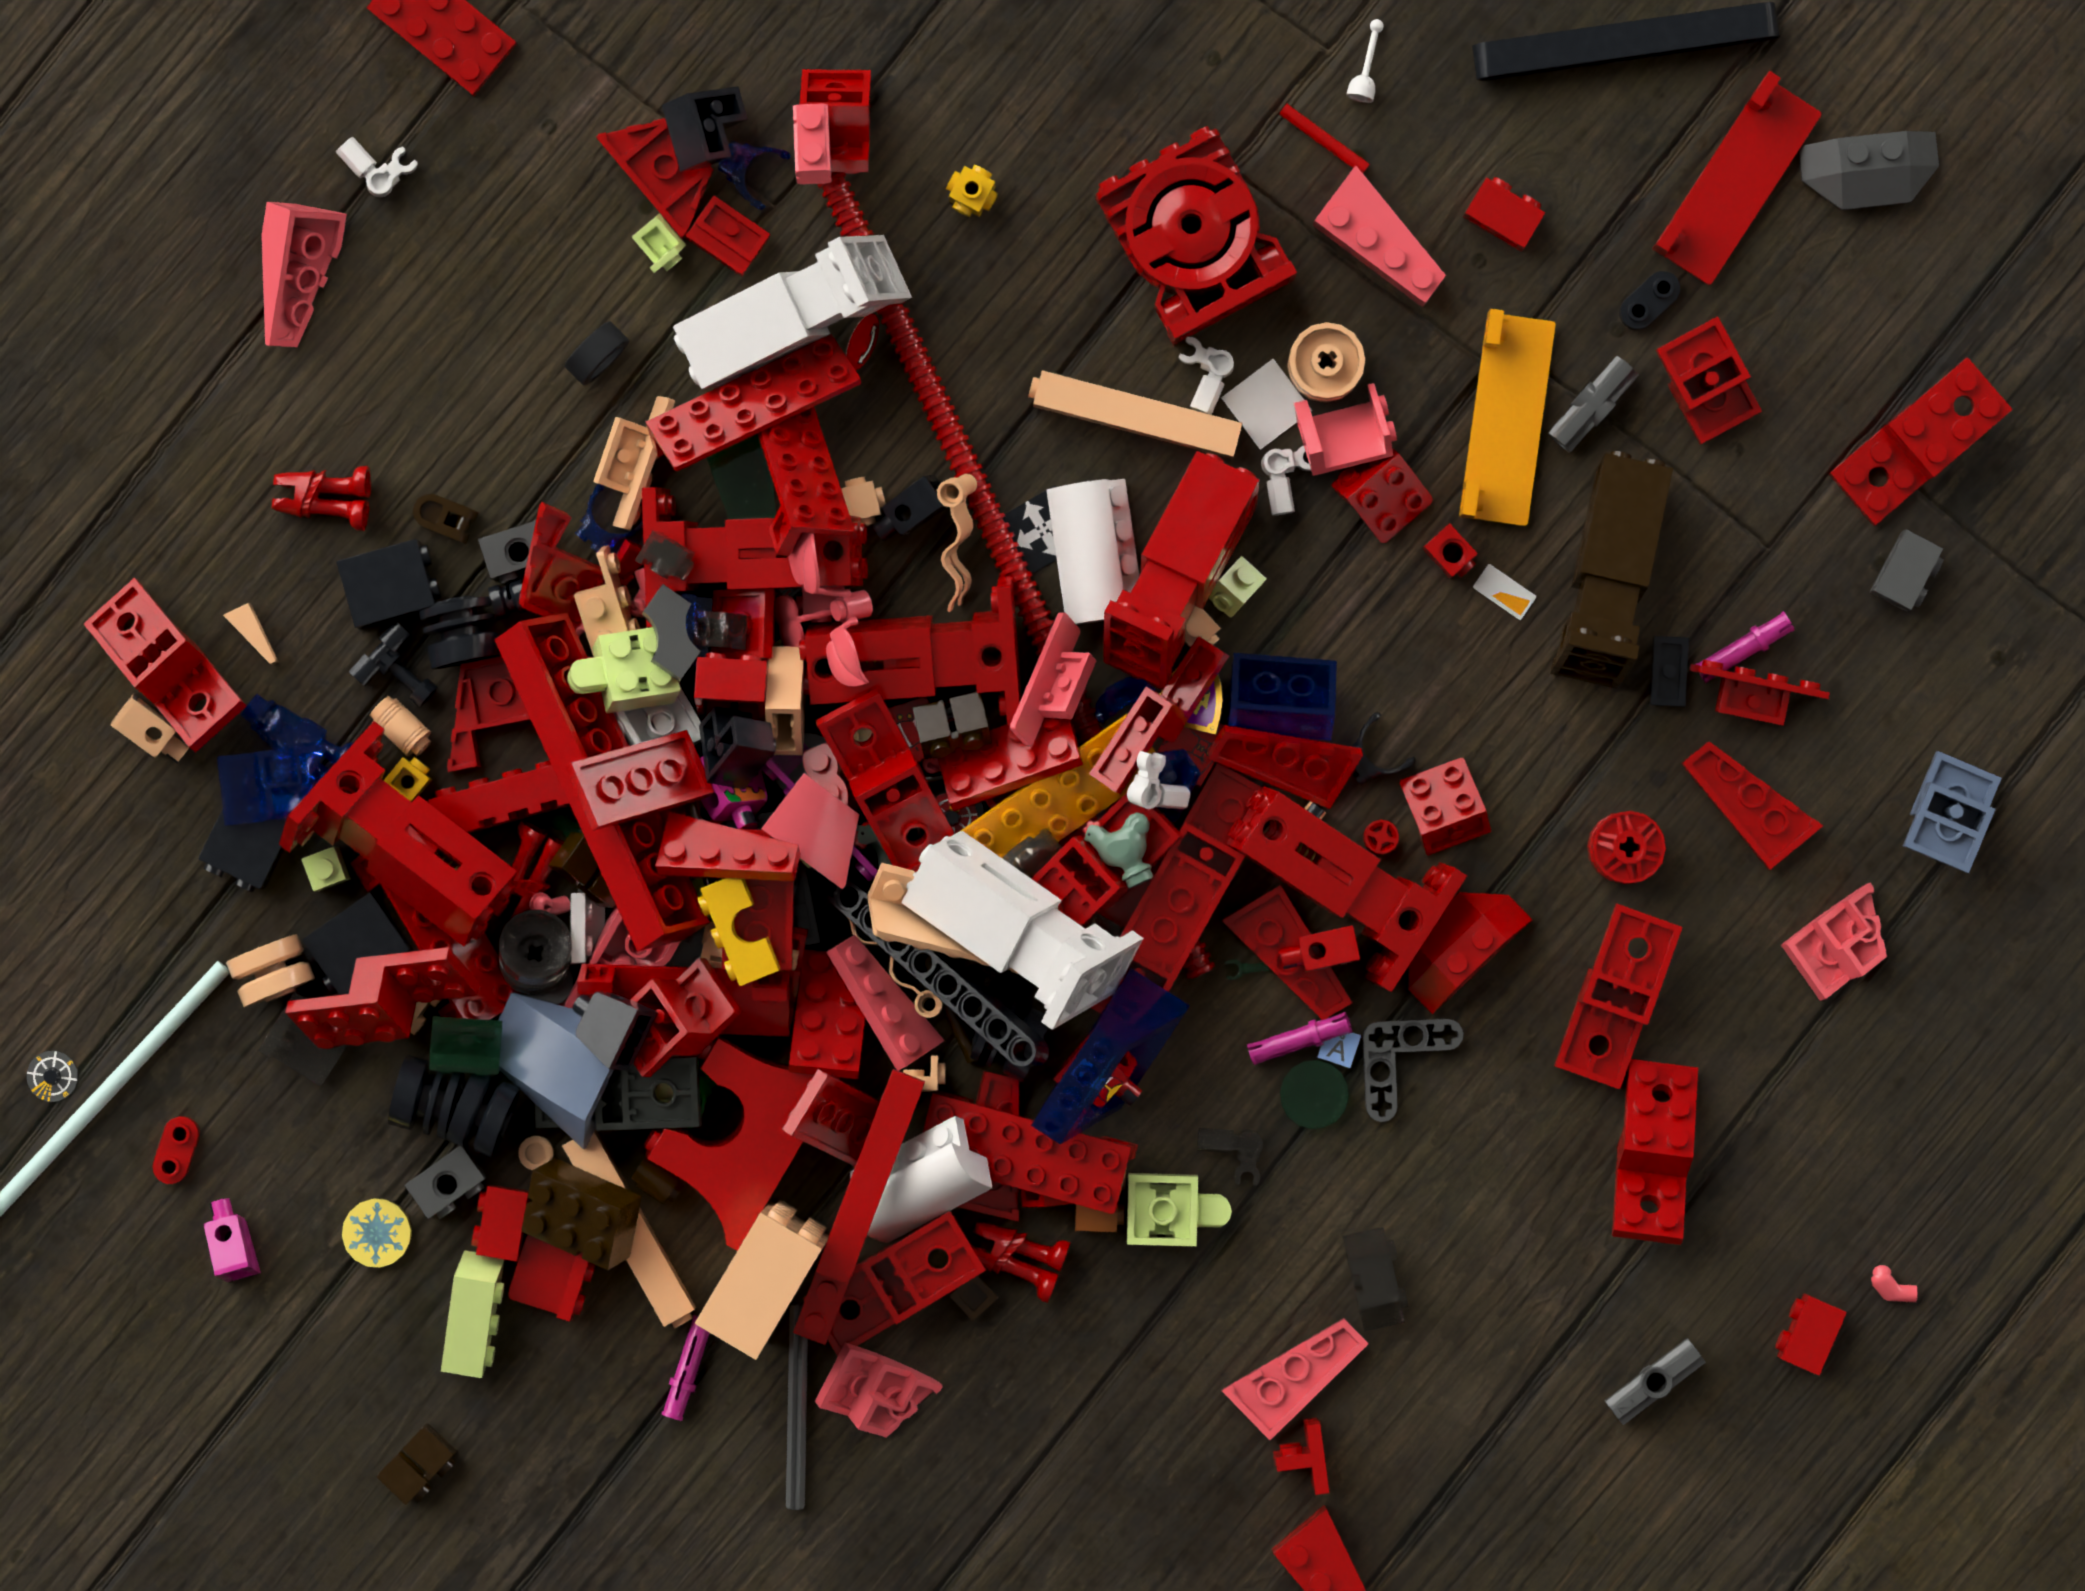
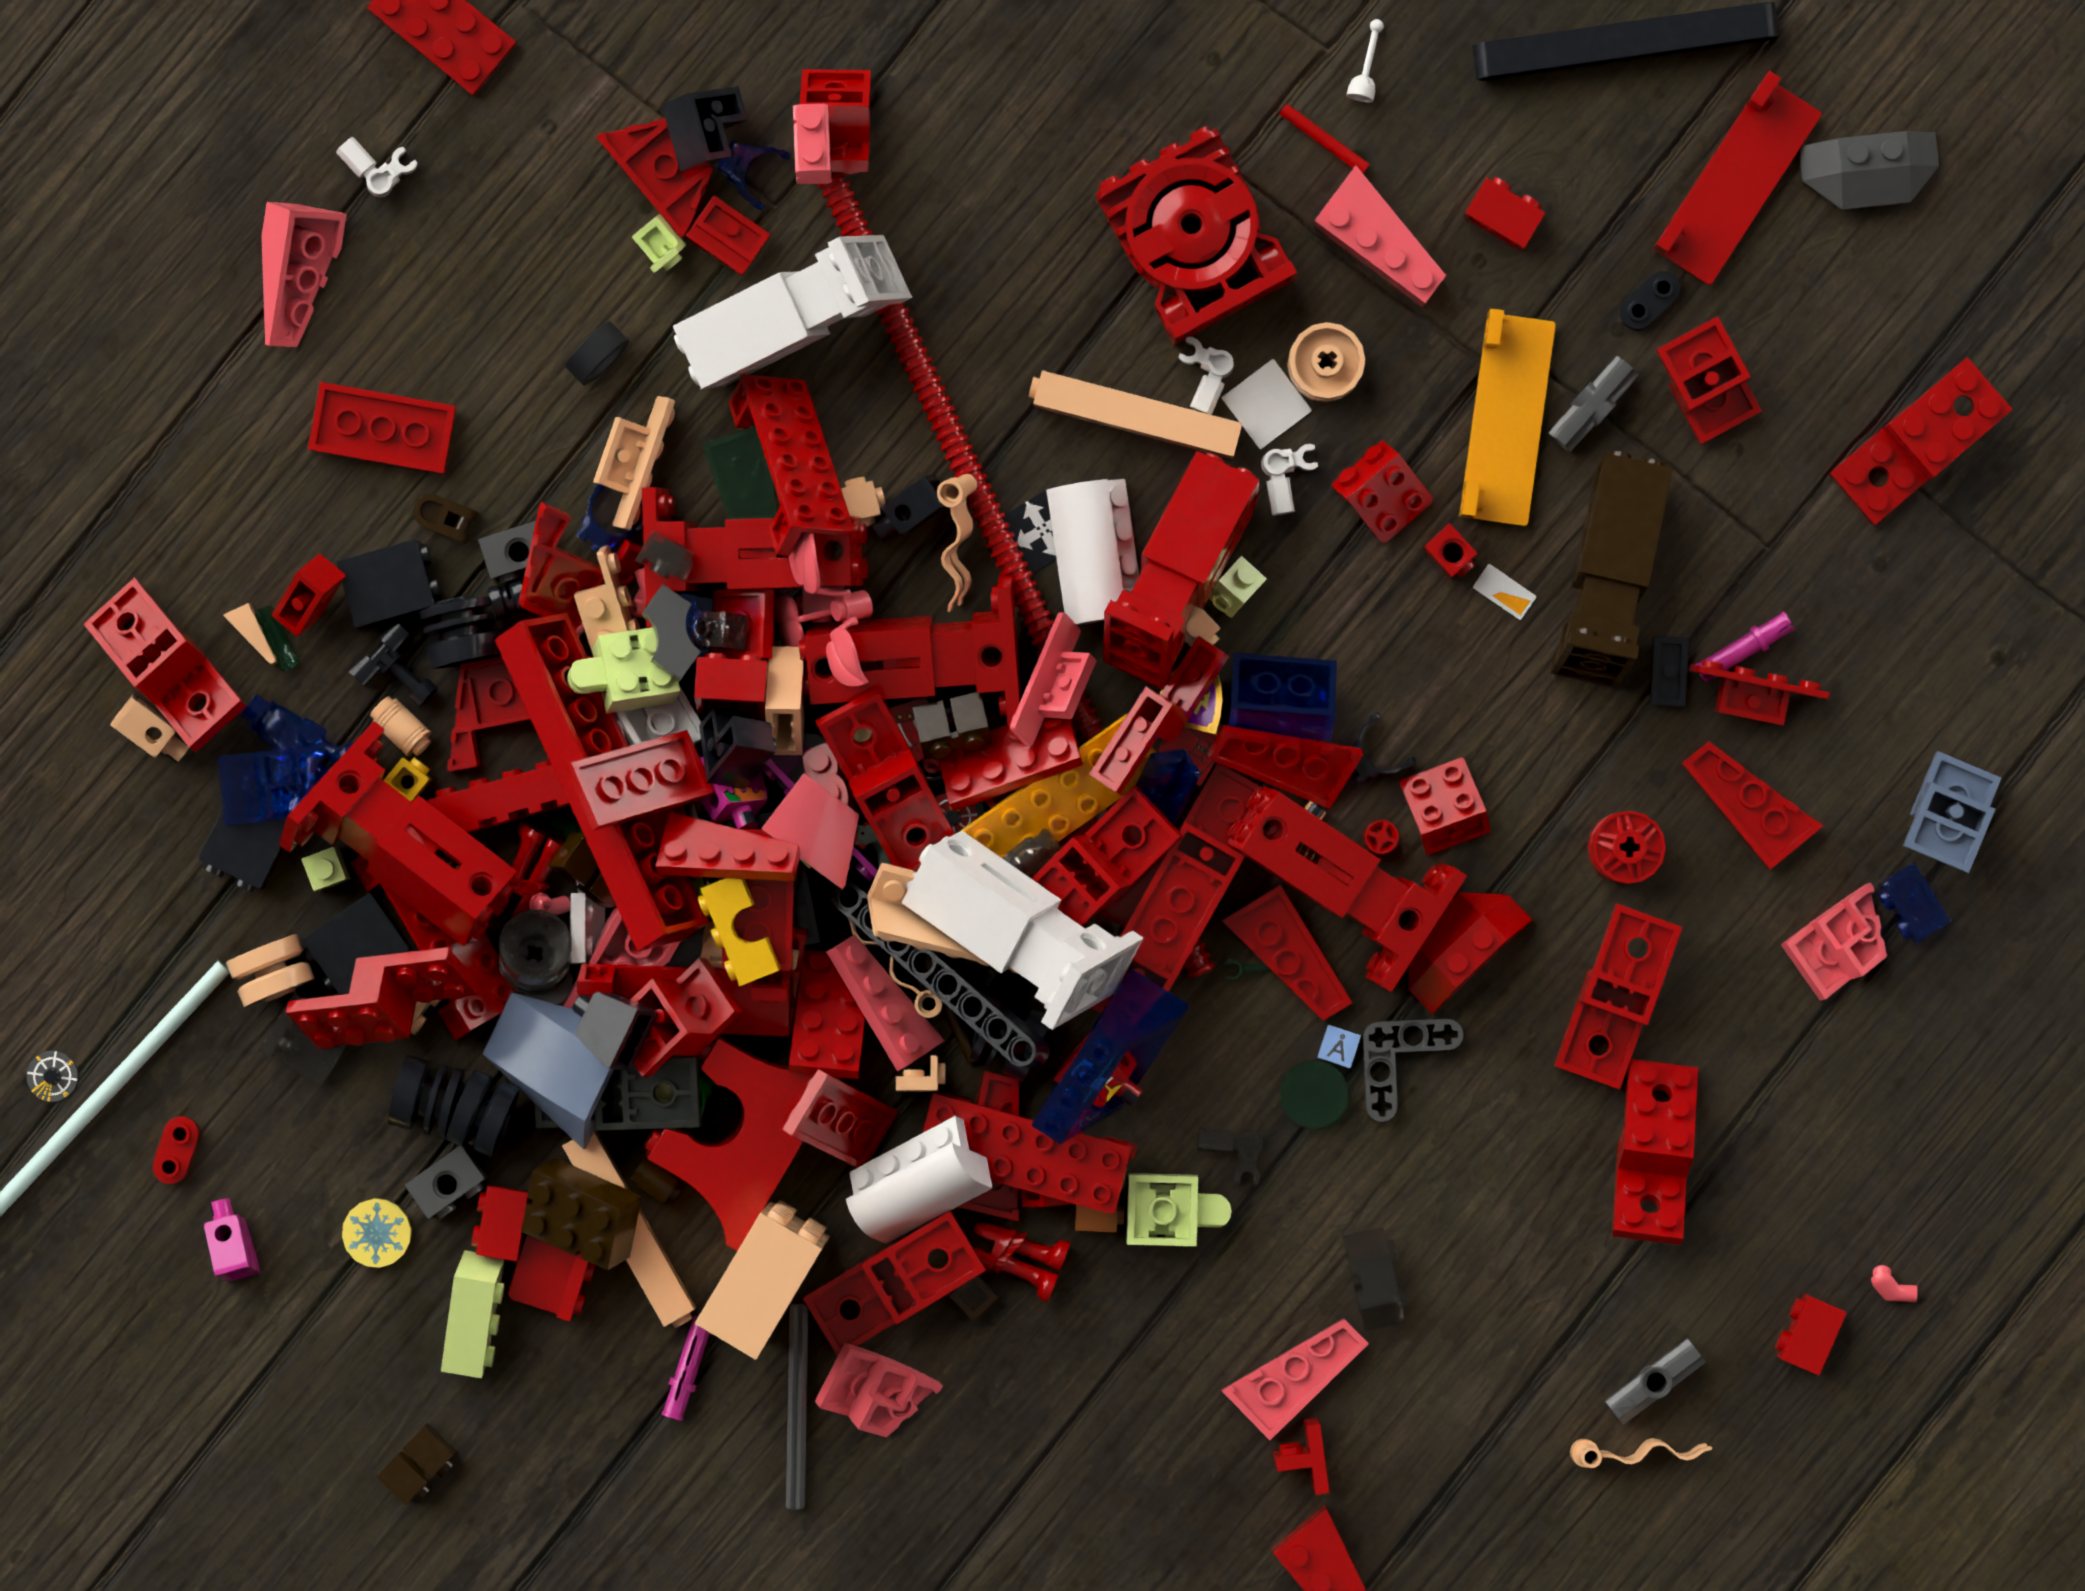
(277, 638): none -> clear green axle
(308, 595): none -> red brick
(310, 485): red piece -> none
(382, 428): none -> red plate
(465, 1045): clear green bracket -> none
(535, 1152): light nougat tile -> none
(752, 403): red bracket -> none
(858, 1207): red slope -> none
(863, 341): red sticker -> none
(972, 204): yellow brick -> none
(1118, 696): clear blue helmet -> none
(1123, 847): sand green animal -> none
(1147, 791): white bar -> none
(1314, 1033): dark pink pin -> none
(1339, 948): red torso -> none
(1346, 435): coral panel -> none
(1583, 1446): none -> light nougat flag
(1907, 570): dark grey brick -> none
(1913, 903): none -> clear blue bracket

